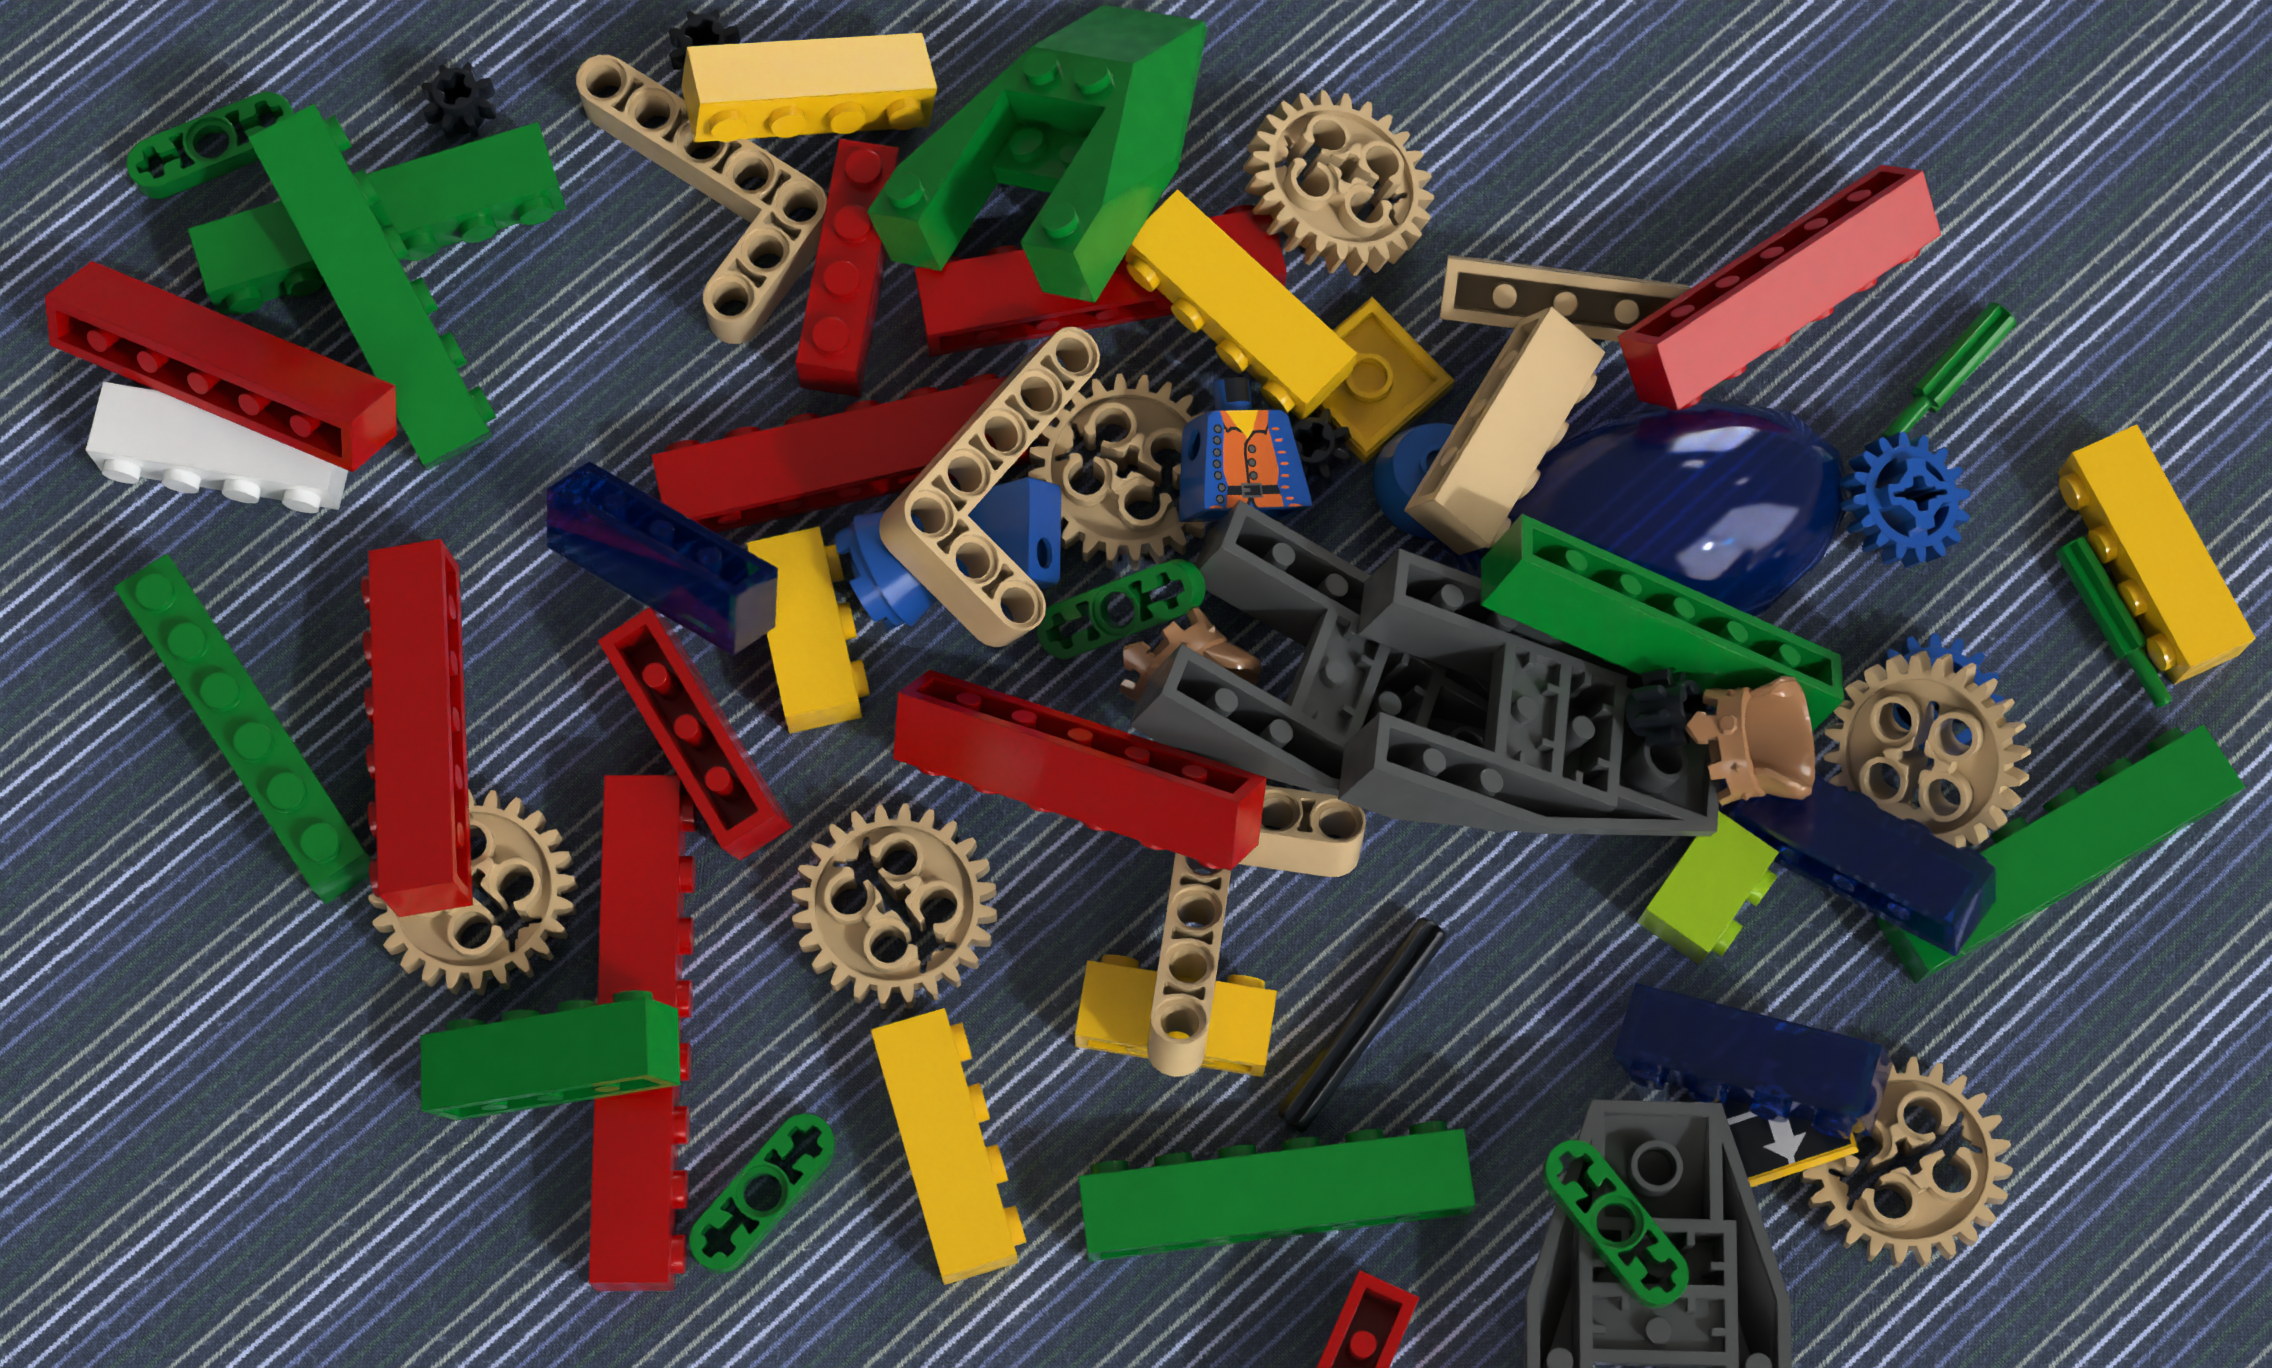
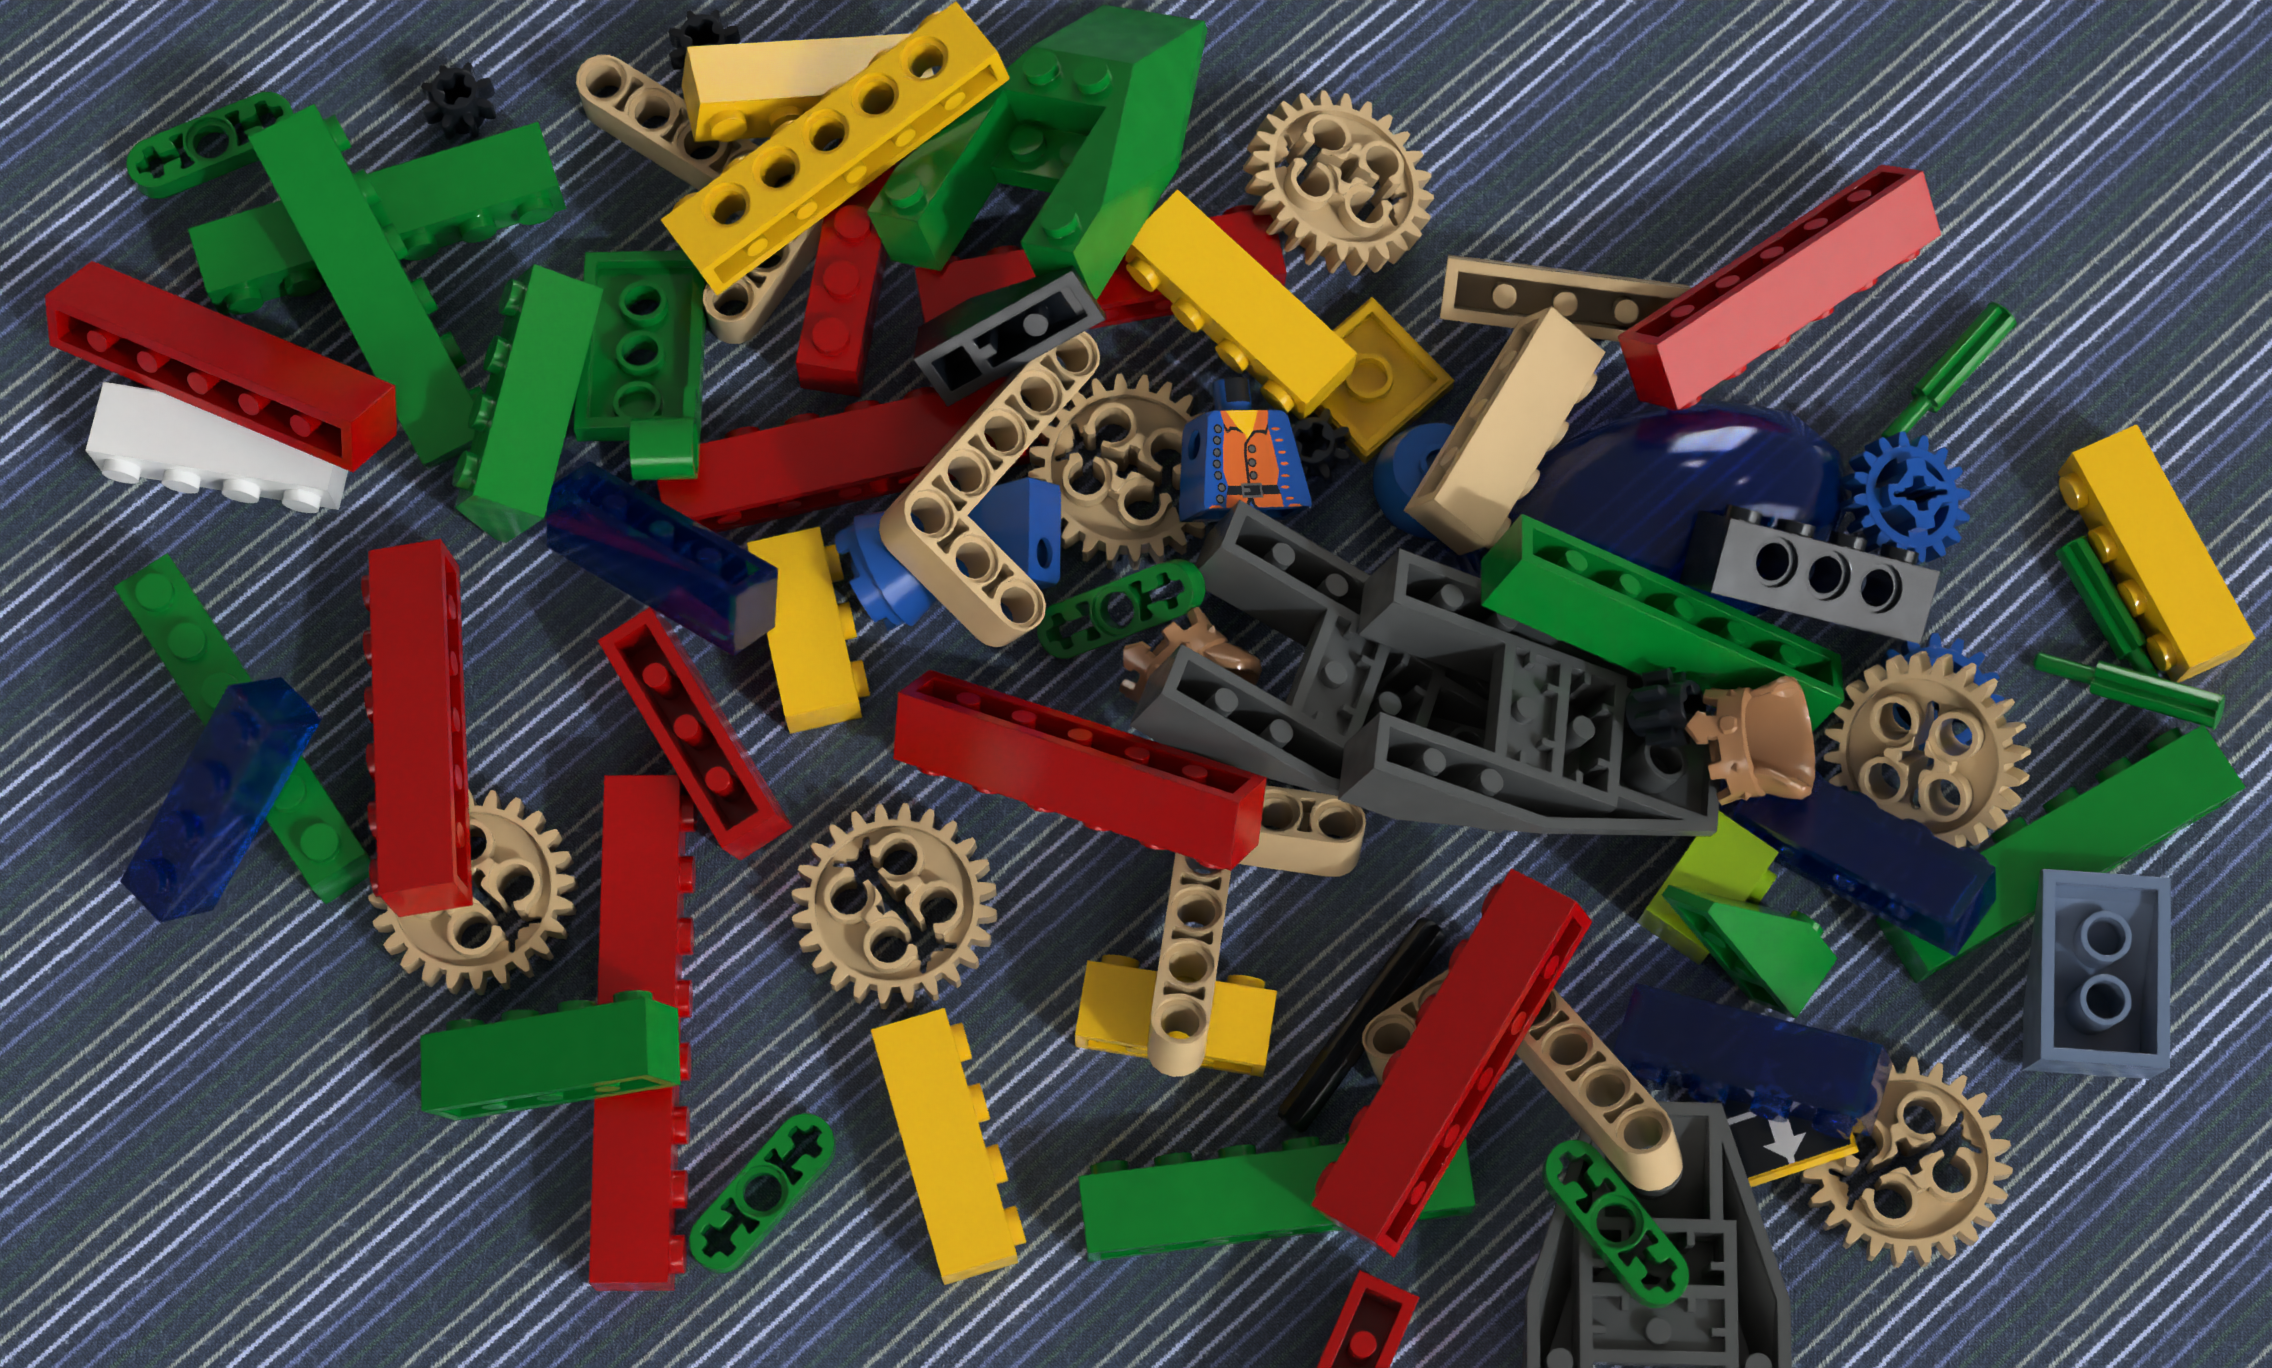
(220, 798): none -> clear blue brick
(526, 401): none -> green slope
(655, 402): none -> green hinge
(829, 178): none -> yellow brick
(1003, 331): none -> black slope
(1451, 1061): none -> red brick
(1583, 1089): none -> tan beam
(1724, 563): none -> brick
(1765, 952): none -> green slope
(2099, 975): none -> sand blue slope
(2139, 689): none -> green axle

